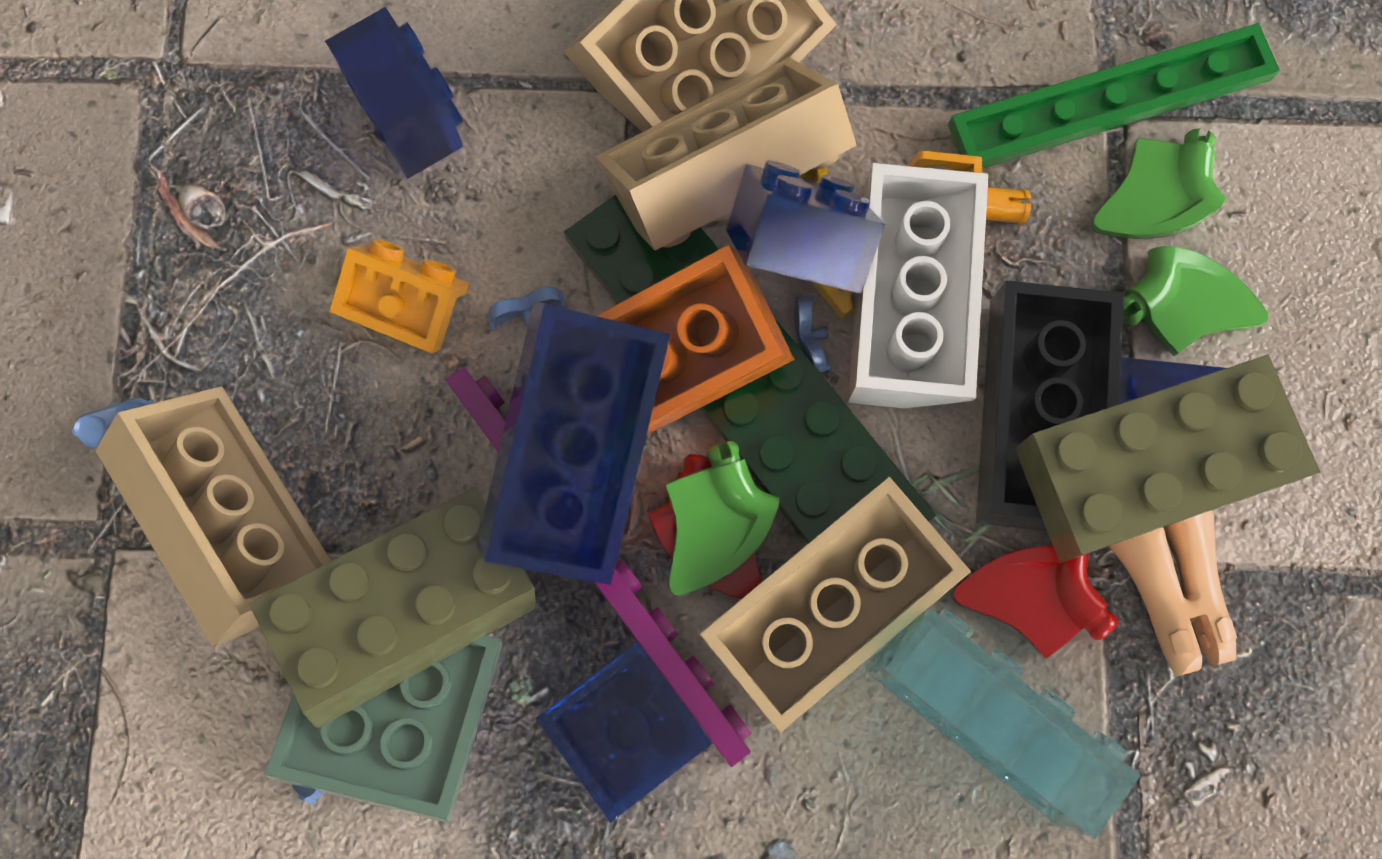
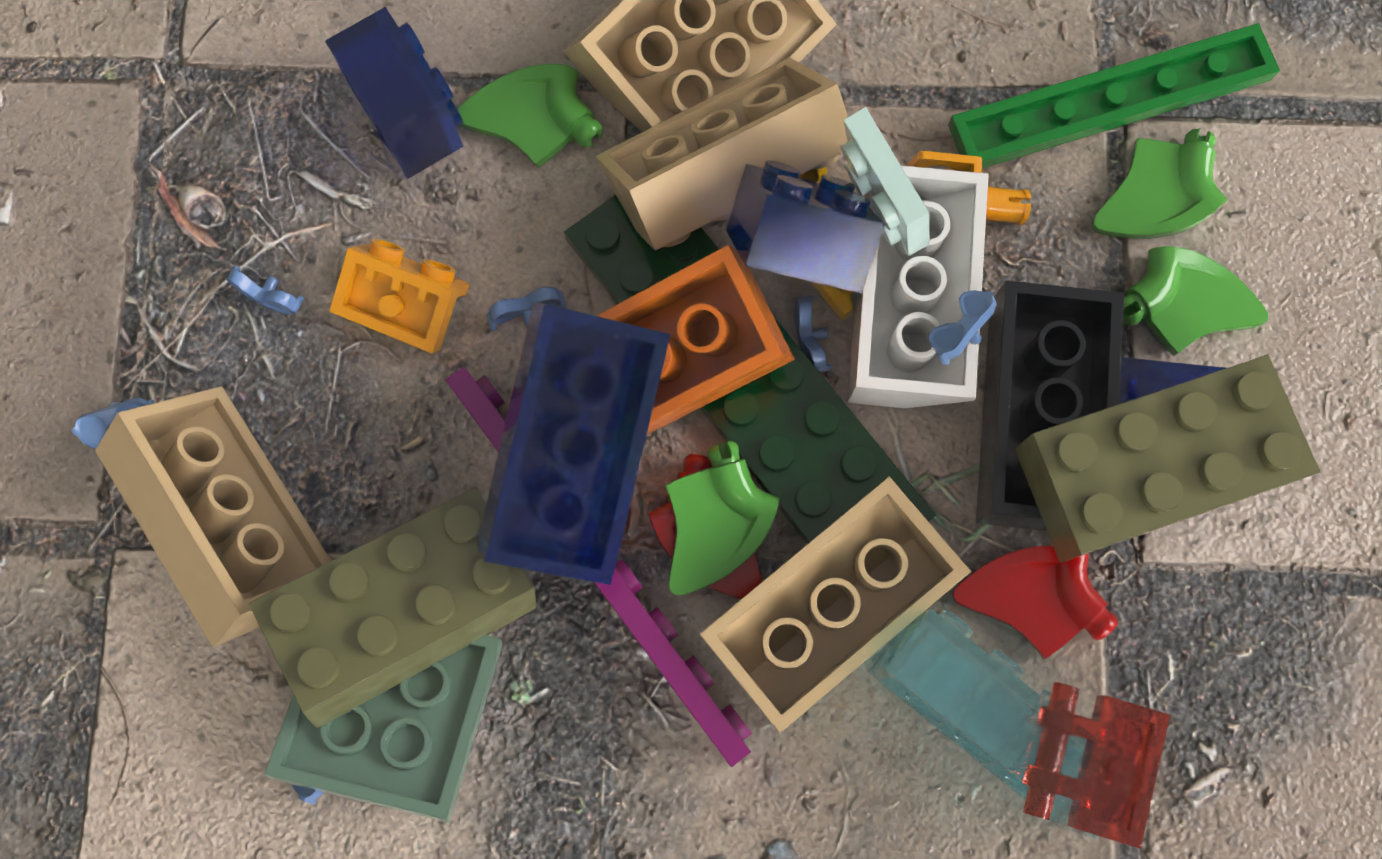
(267, 295): none -> medium blue piece
(533, 111): none -> bright green arm
(623, 731): clear blue brick -> none
(877, 171): none -> light aqua plate
(952, 338): none -> medium blue piece
(1115, 769): none -> clear red plate
(1176, 607): light nougat piece -> none

